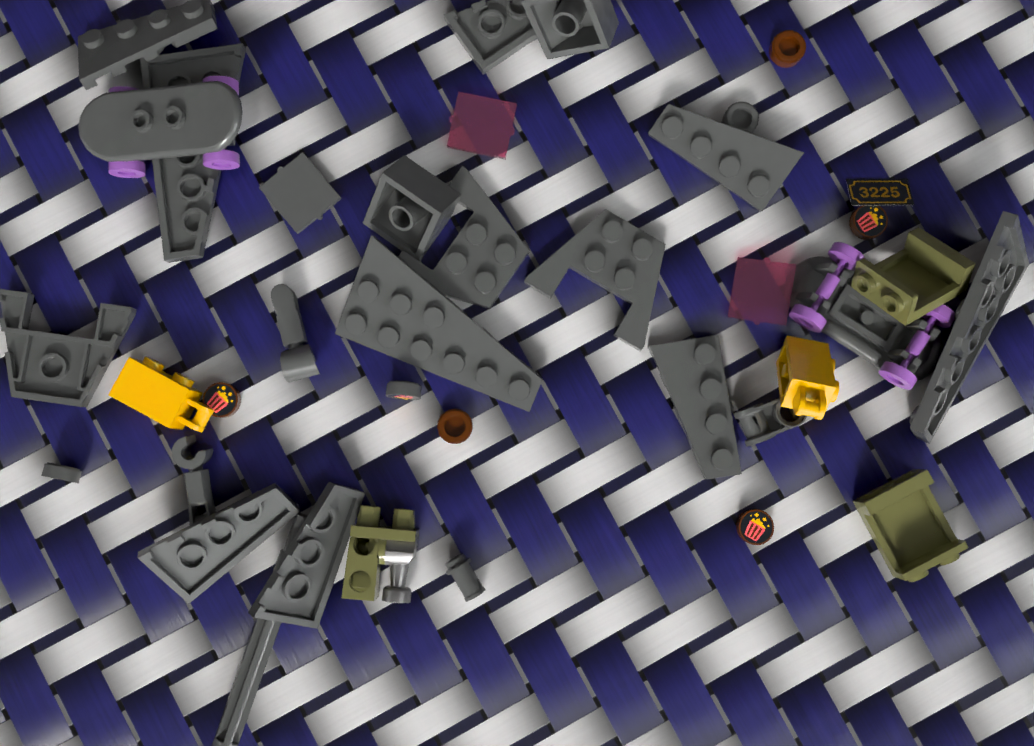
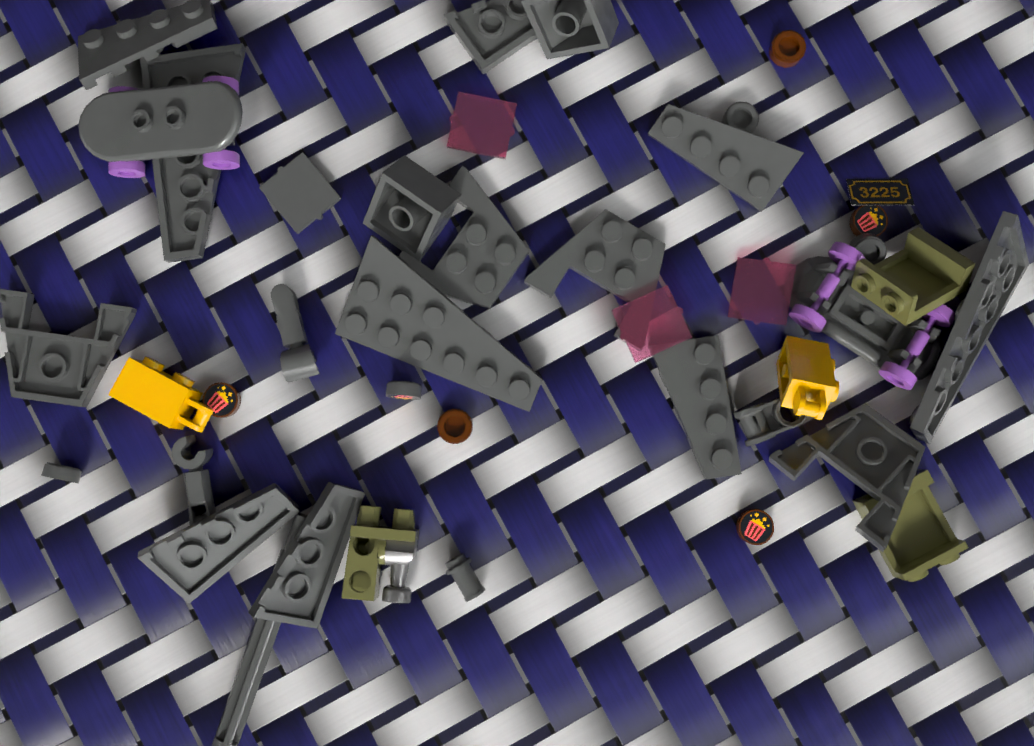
(651, 324): none -> clear pink piece
(868, 453): none -> dark grey wing
(870, 246): none -> dark grey tile

